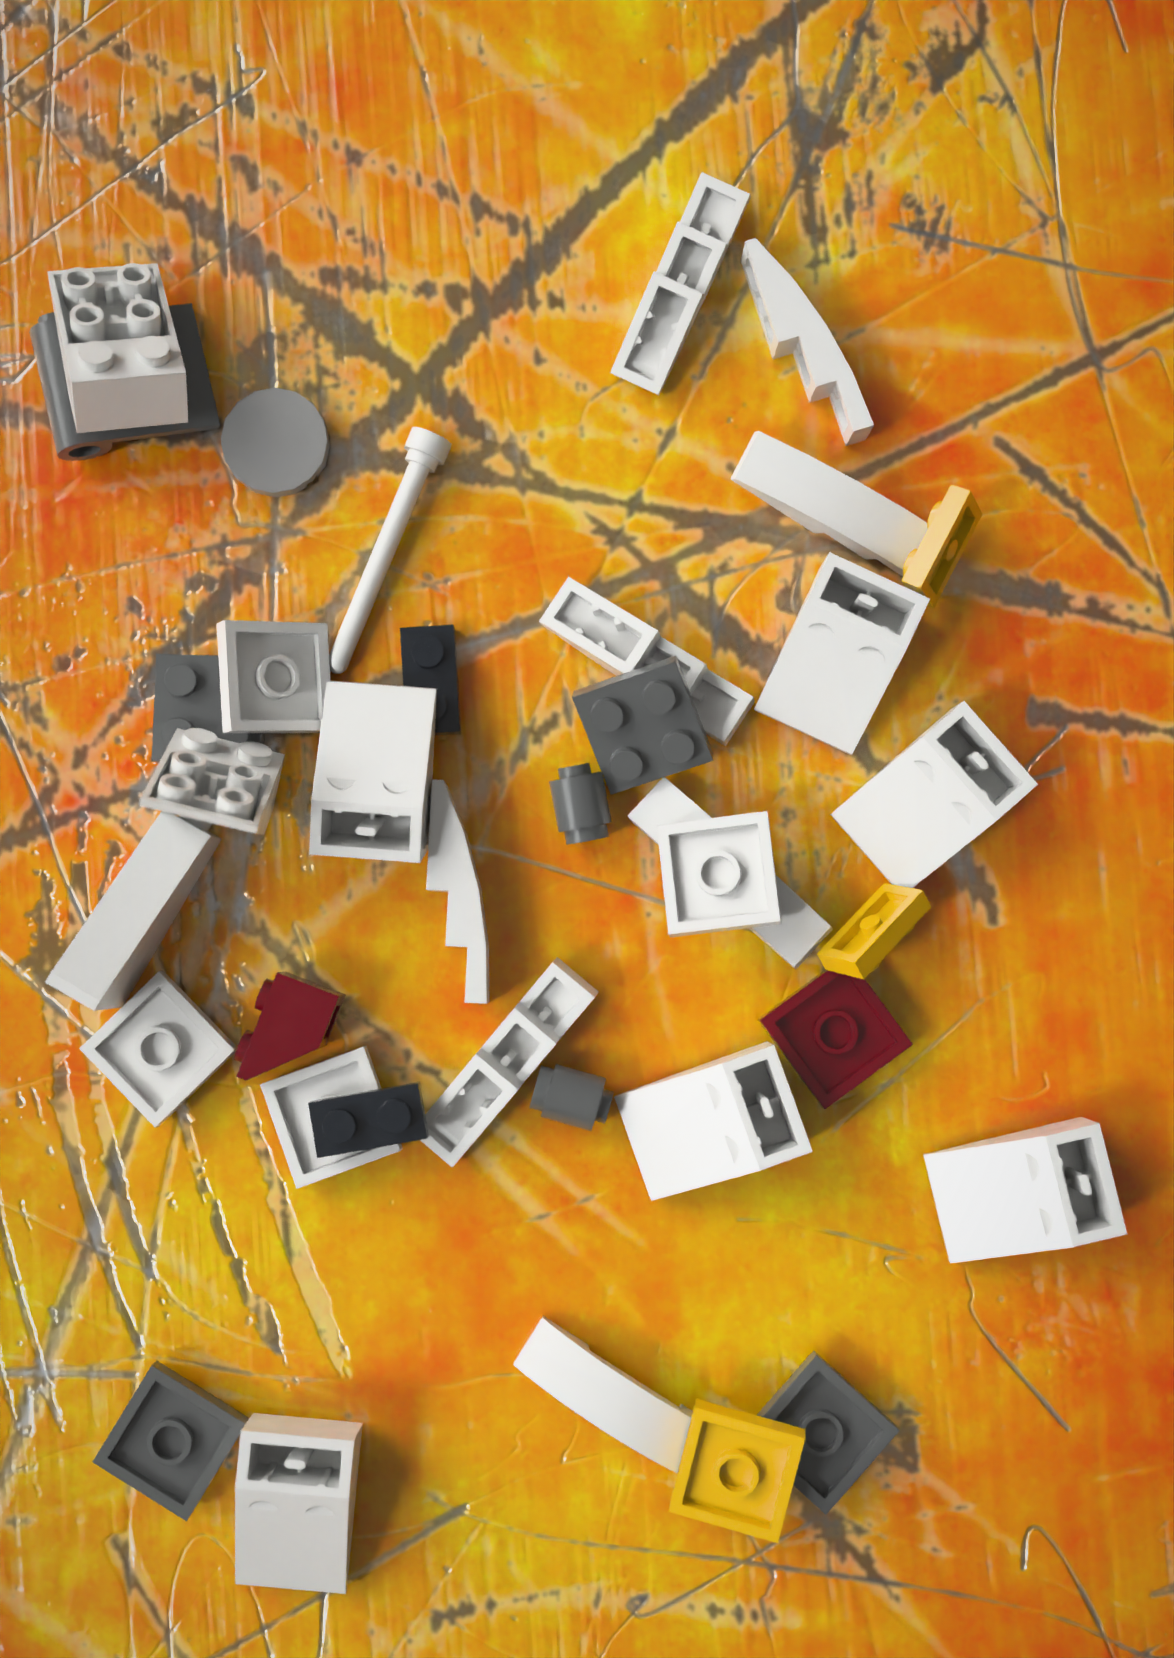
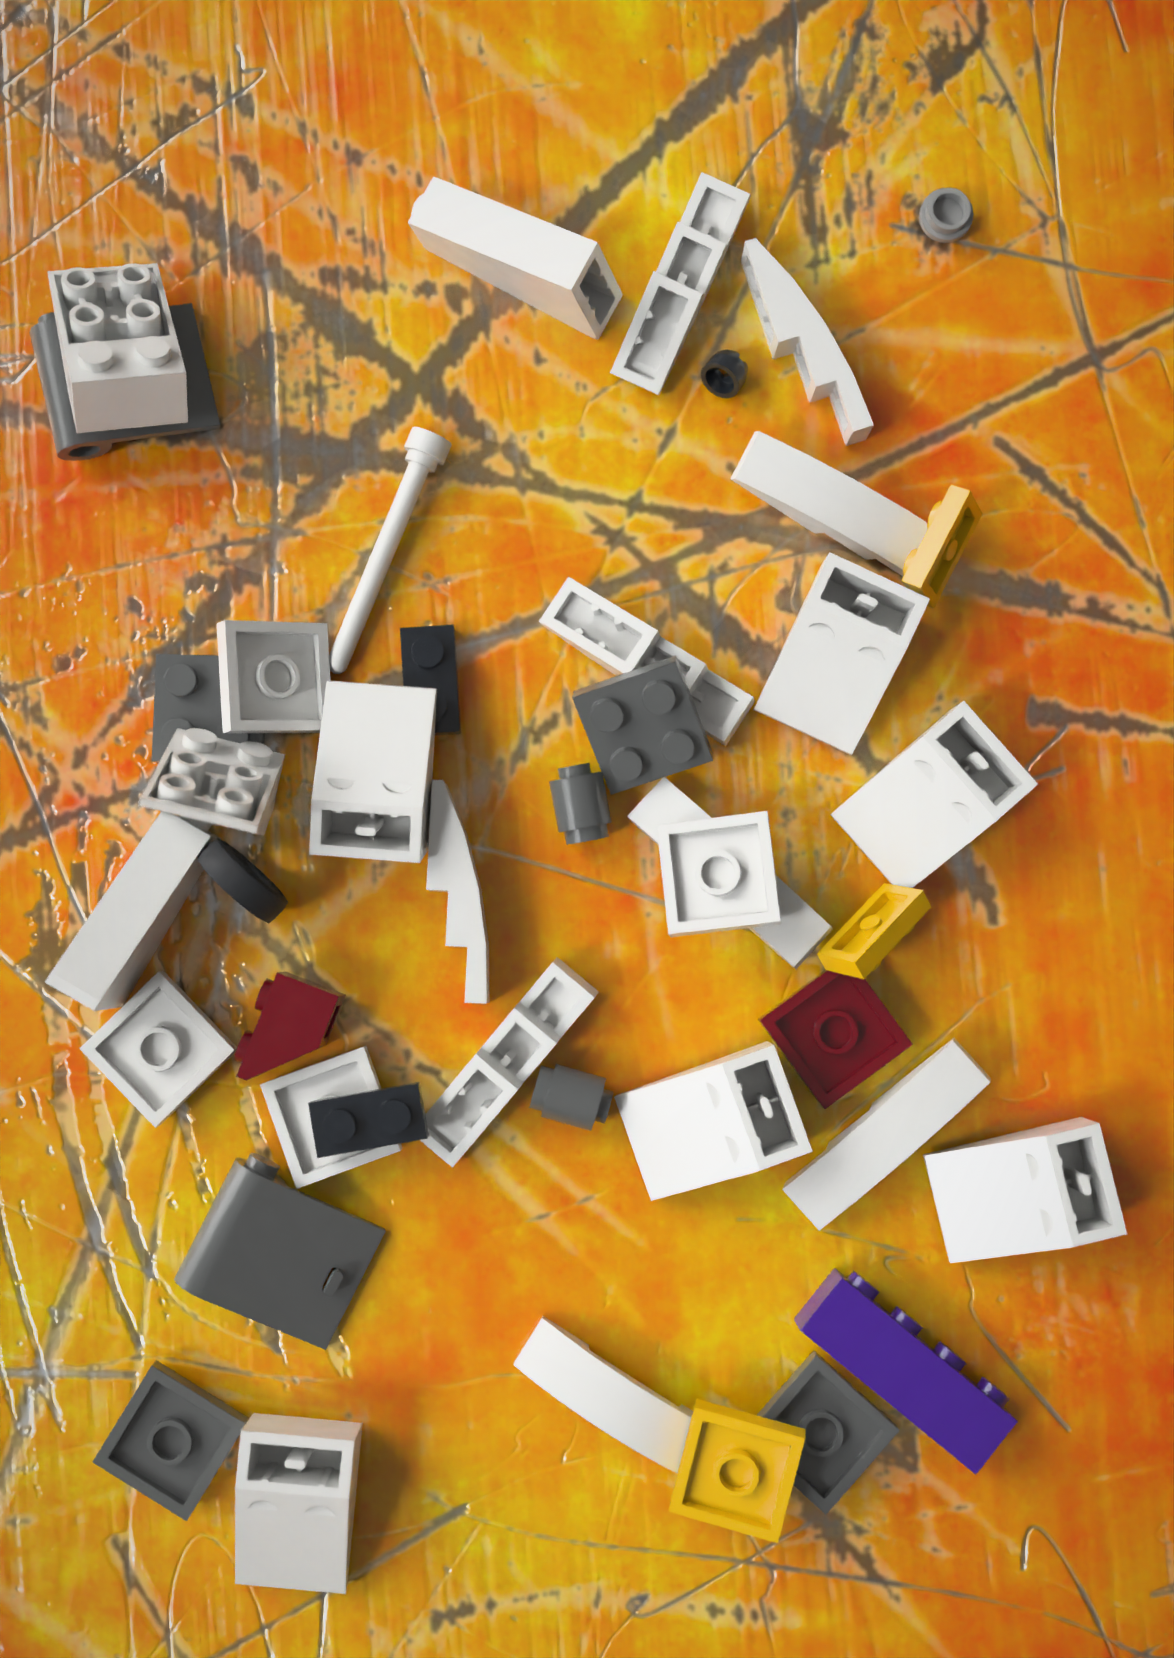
(242, 880): none -> black tyre
(271, 1251): none -> dark grey door
(275, 442): light grey tile -> none
(519, 255): none -> white slope
(731, 382): none -> black hinge
(887, 1133): none -> white slope
(906, 1370): none -> dark purple brick
(946, 215): none -> light grey plate

